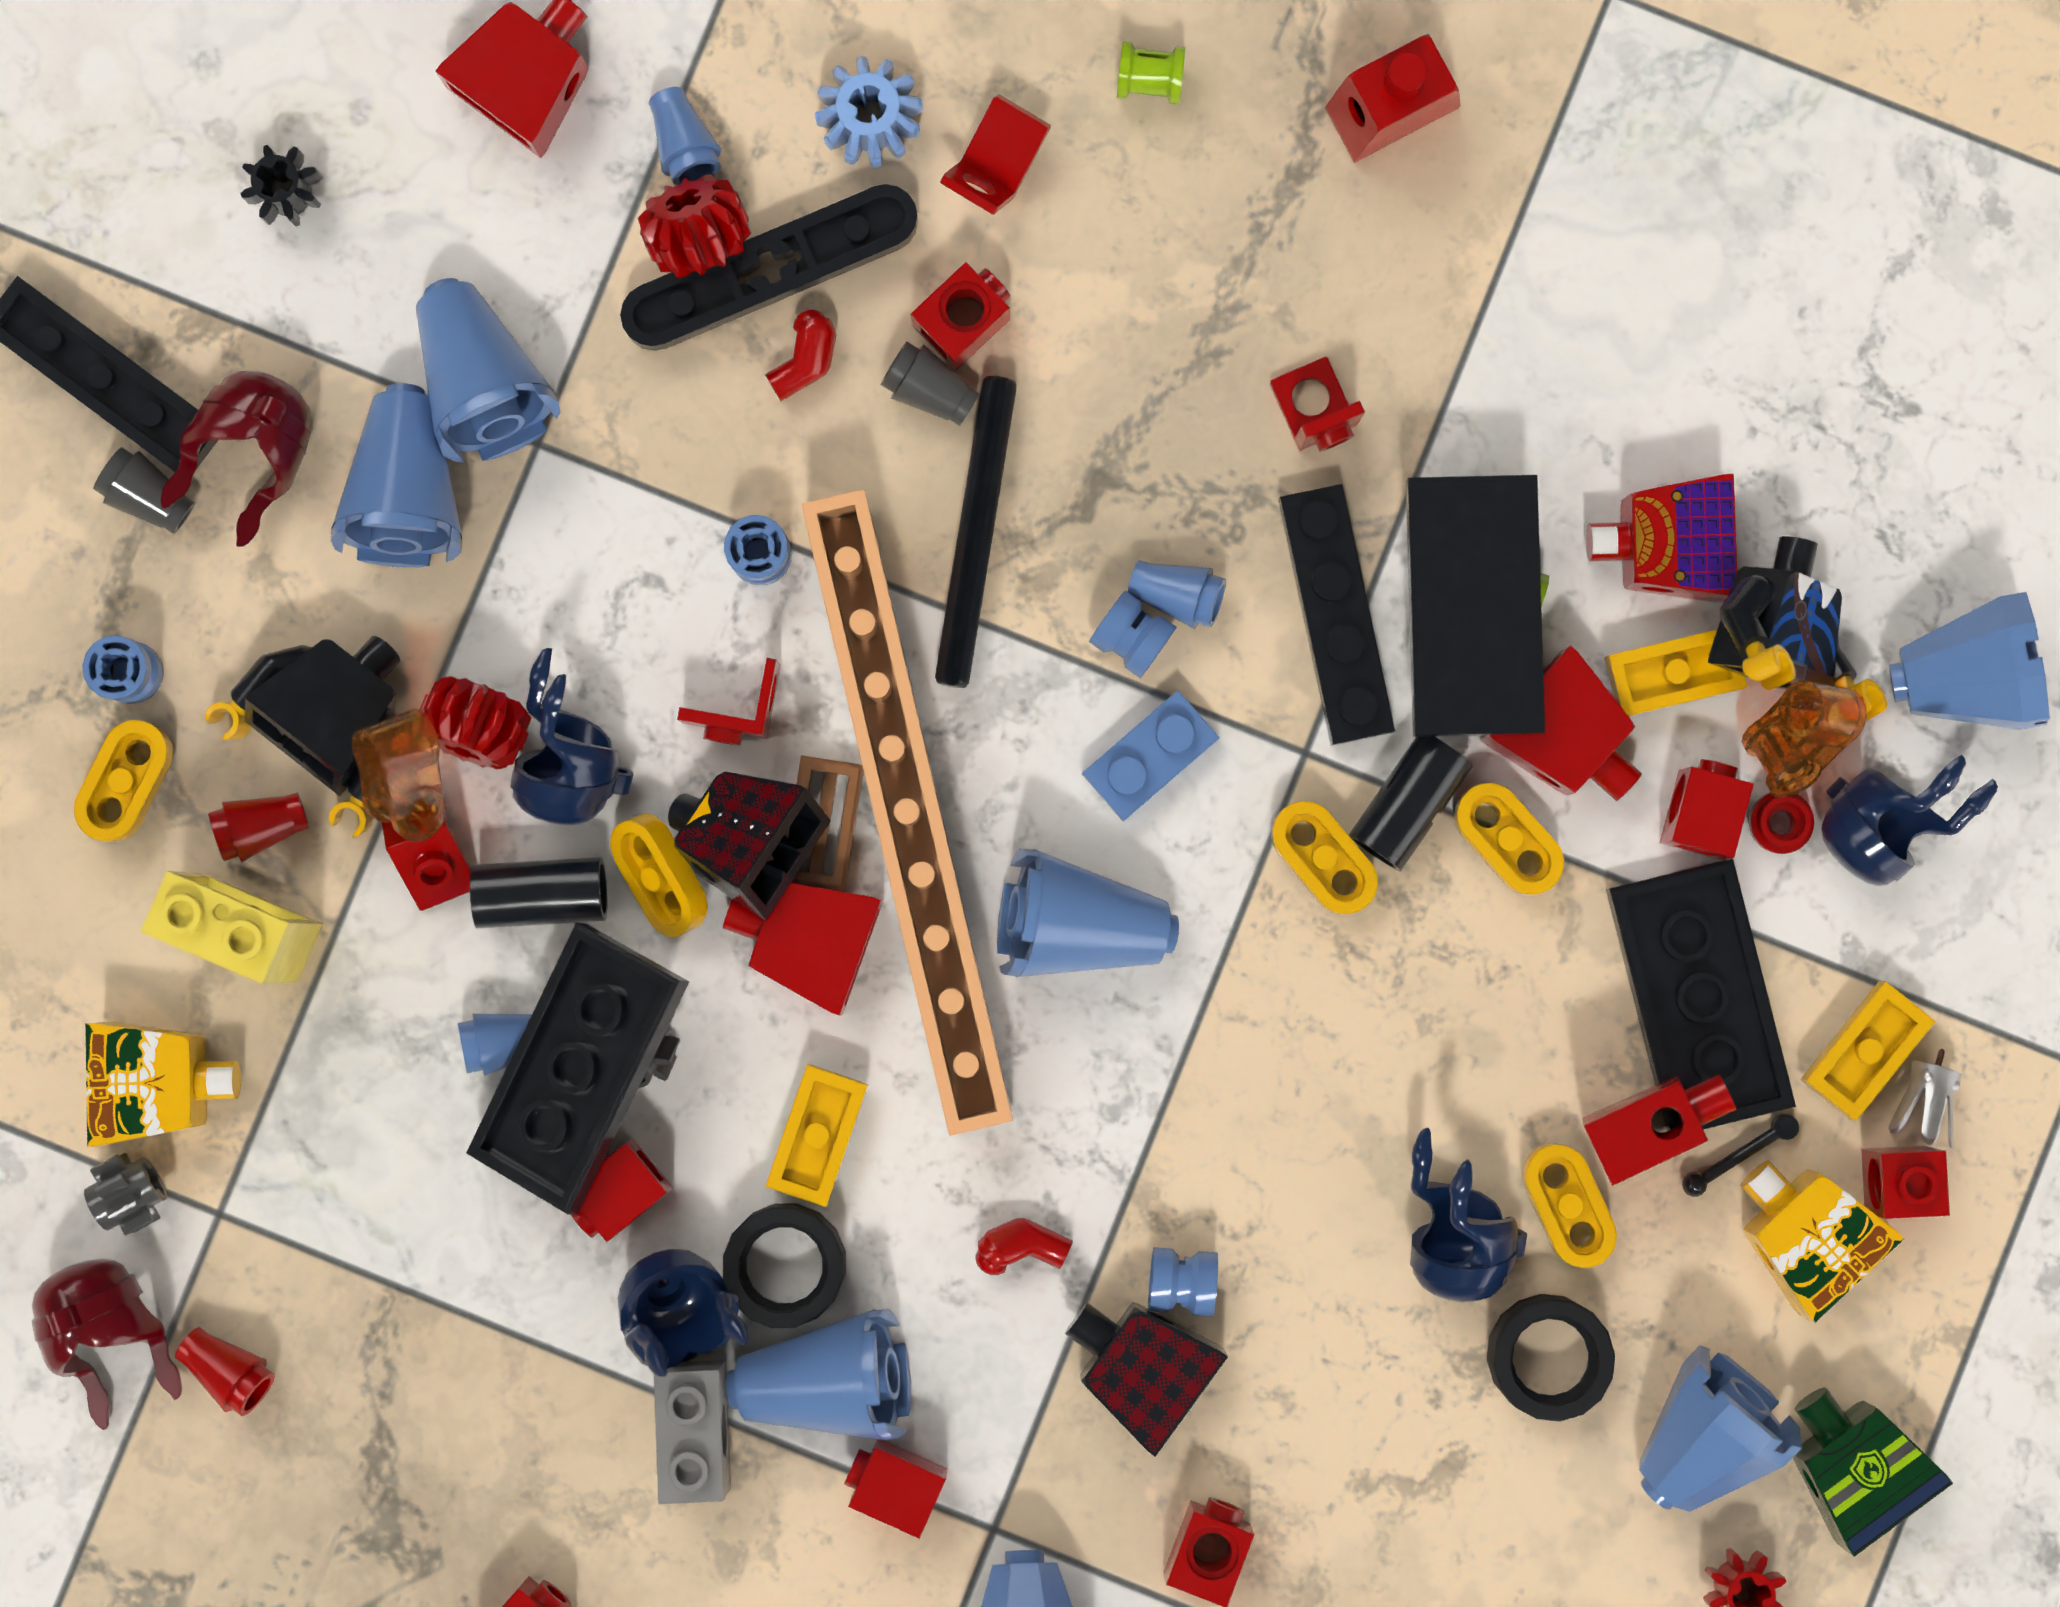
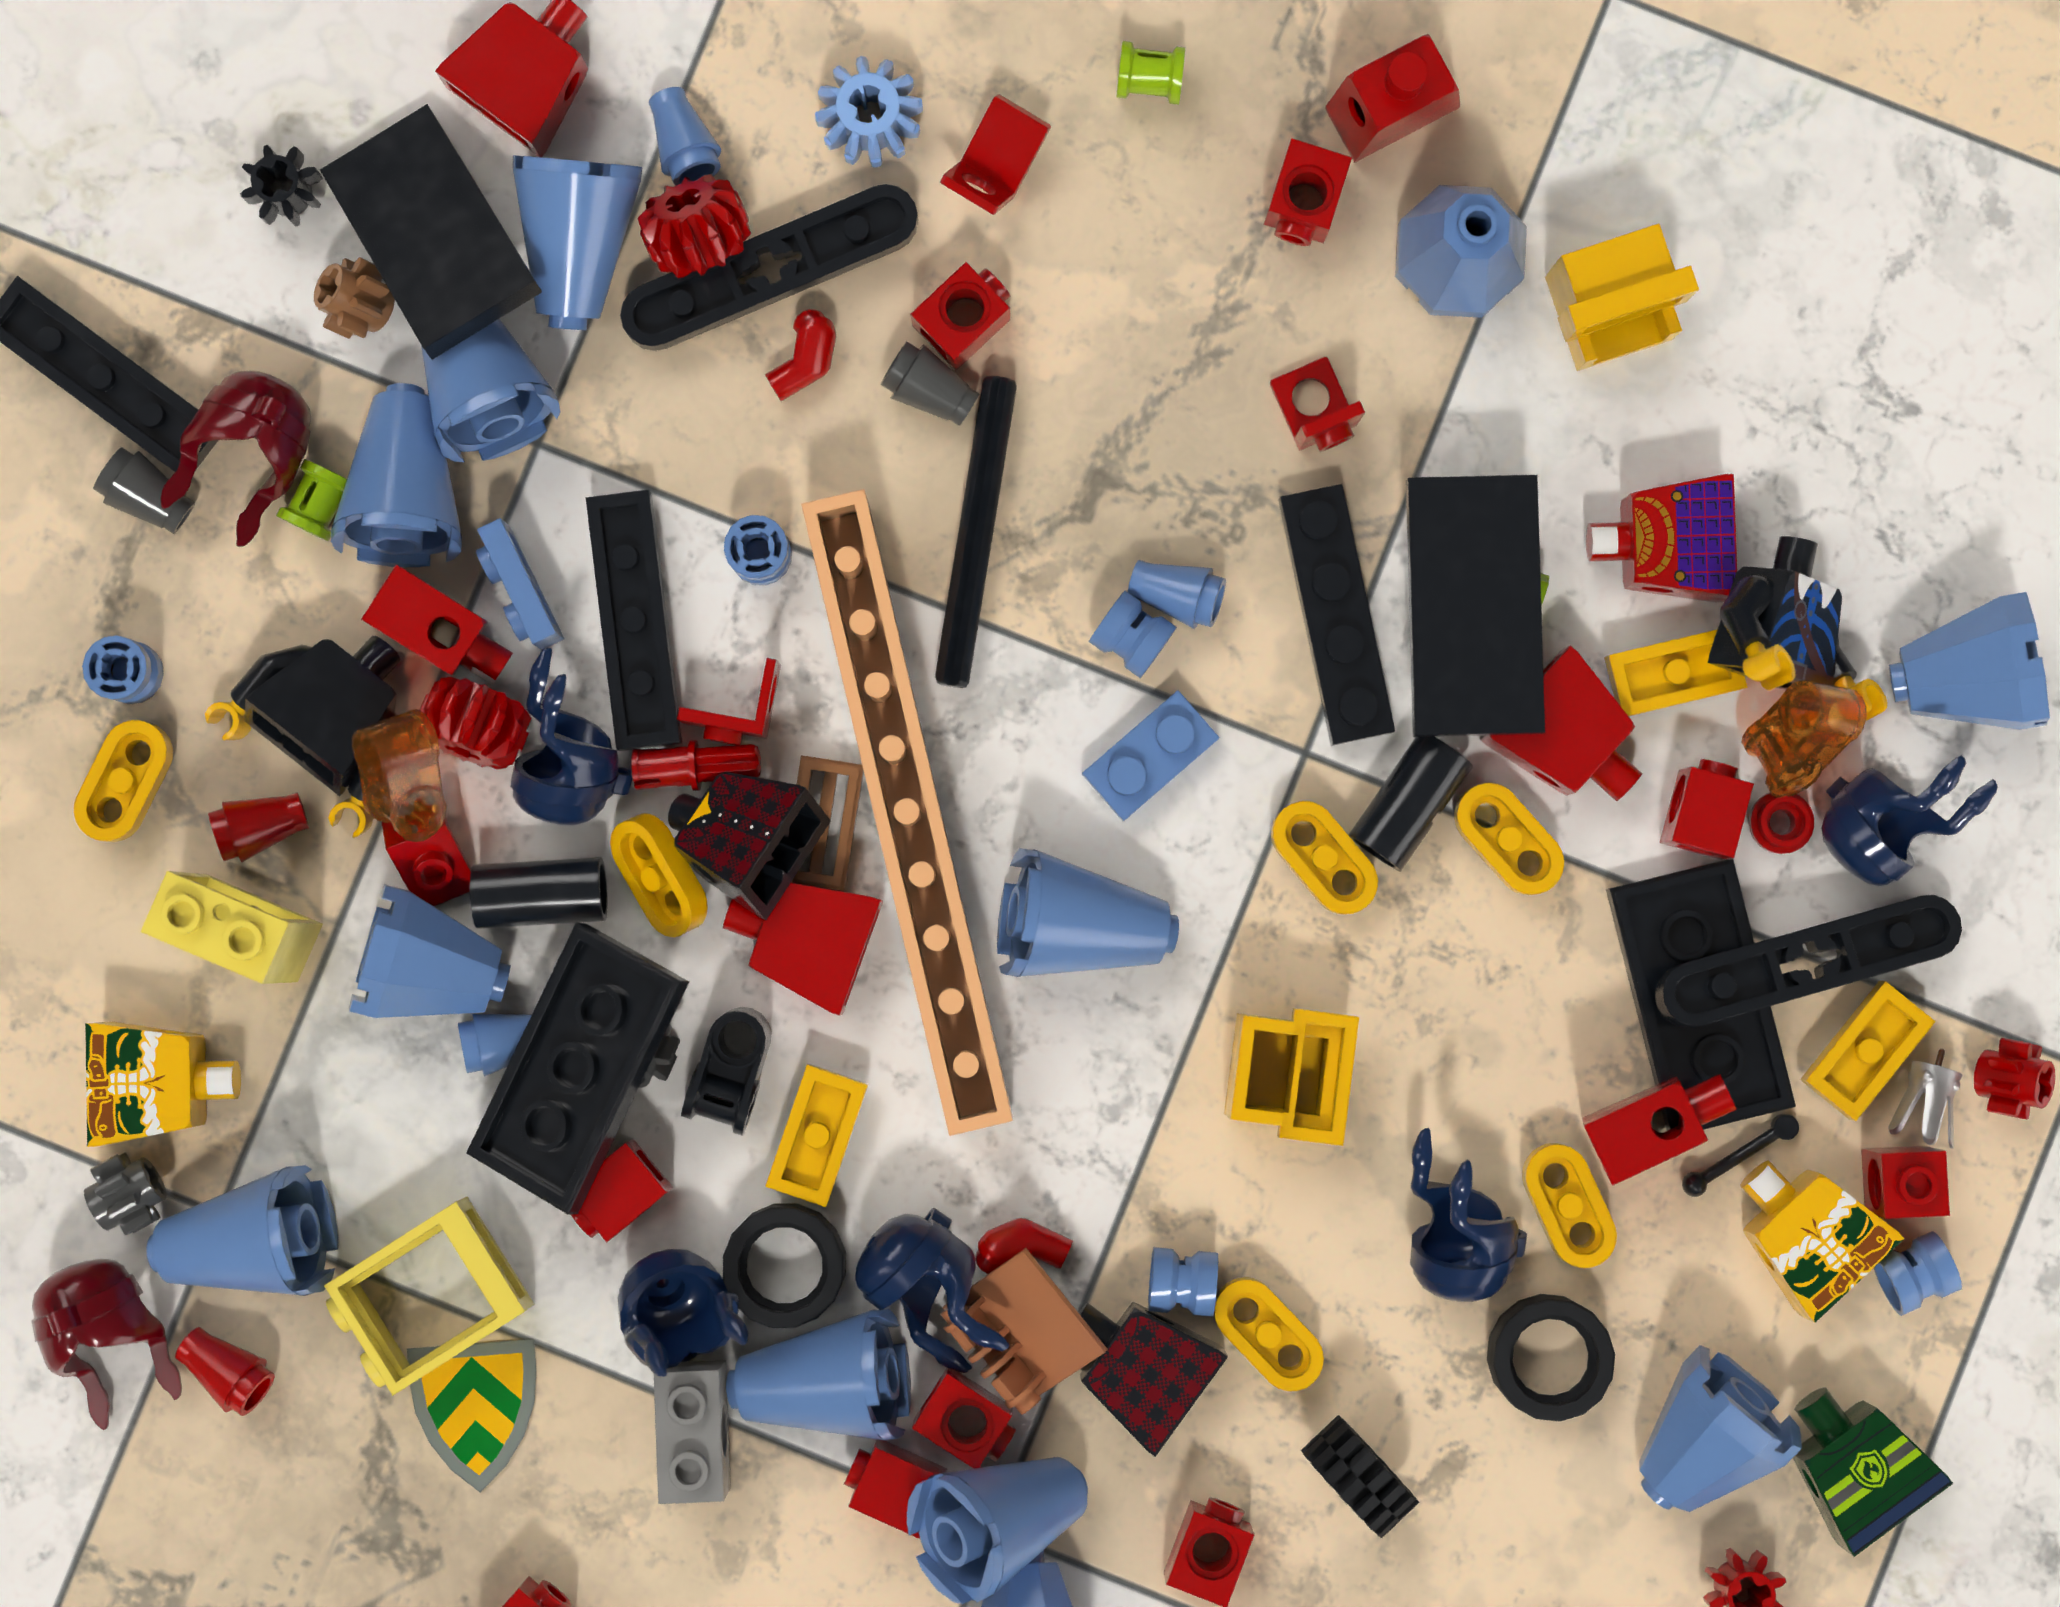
(252, 1238): none -> medium blue cone
(314, 500): none -> lime bush
(353, 298): none -> medium nougat gear
(410, 608): none -> red torso
(425, 963): none -> medium blue cone
(430, 232): none -> black tile
(477, 1406): none -> sticker
(483, 1259): none -> light yellow window
(505, 561): none -> medium blue plate
(573, 231): none -> medium blue cone
(633, 620): none -> black plate
(691, 764): none -> red axle
(728, 1074): none -> black piece
(909, 1264): none -> dark blue hair
(956, 1391): none -> red brick
(992, 1522): none -> medium blue cone
(1038, 1322): none -> nougat hinge
(1267, 1333): none -> yellow plate
(1293, 1073): none -> yellow plate
(1313, 167): none -> red brick
(1359, 1476): none -> black tyre
(1461, 251): none -> medium blue cone
(1619, 296): none -> yellow plate
(1752, 975): none -> black piece
(1918, 1273): none -> medium blue wheel
(2014, 1078): none -> red gear

